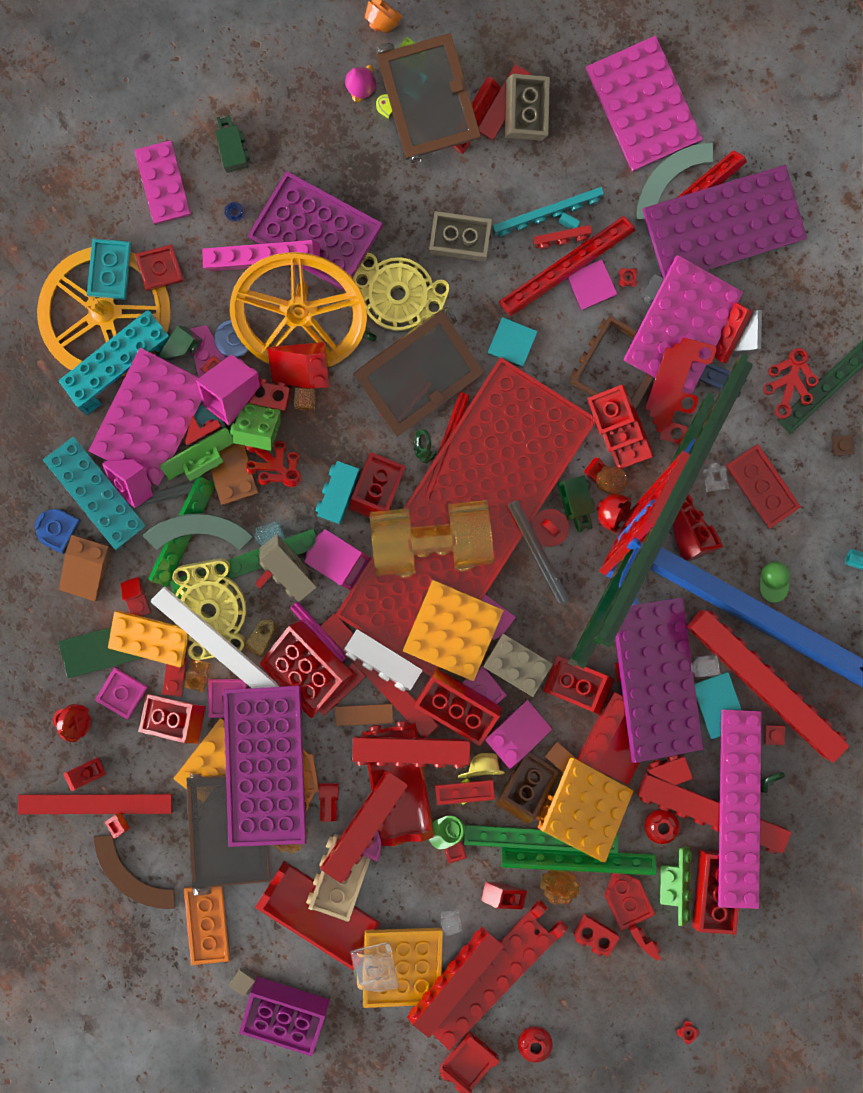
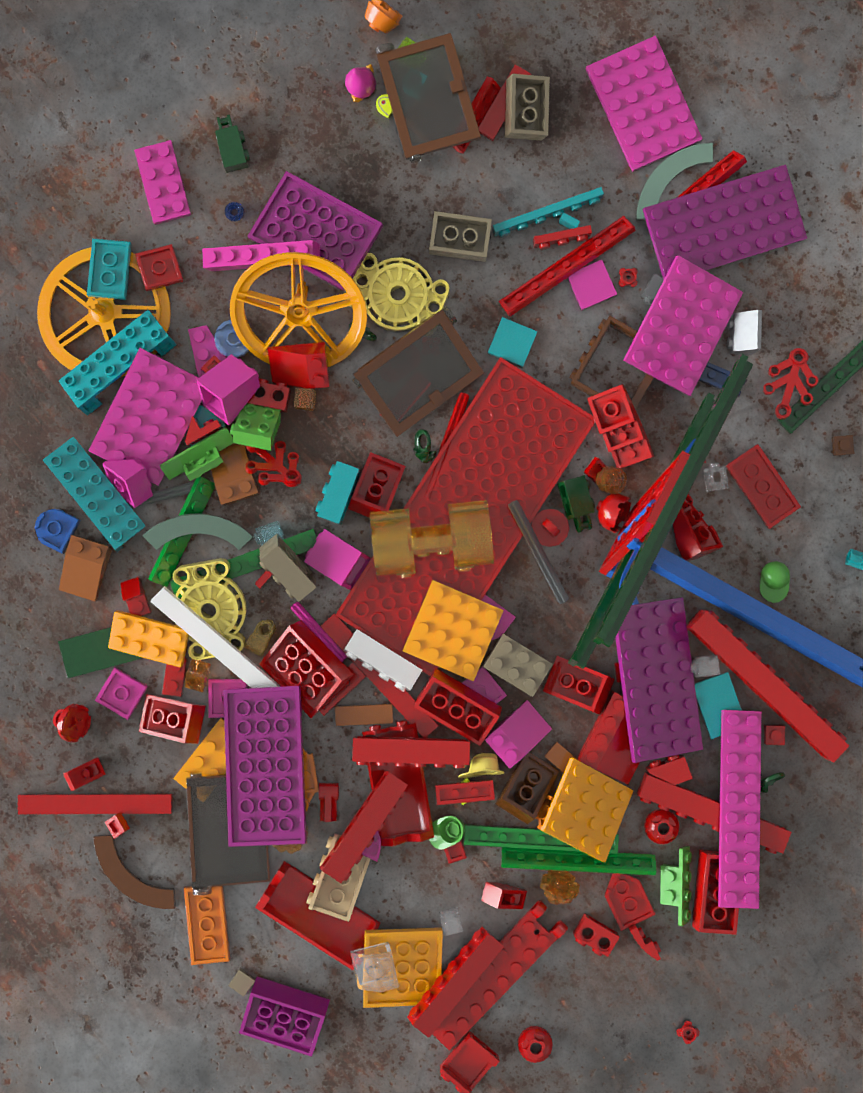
(181, 344): dark green slope -> none
(668, 386): red piece -> none
(732, 331): red plate -> none

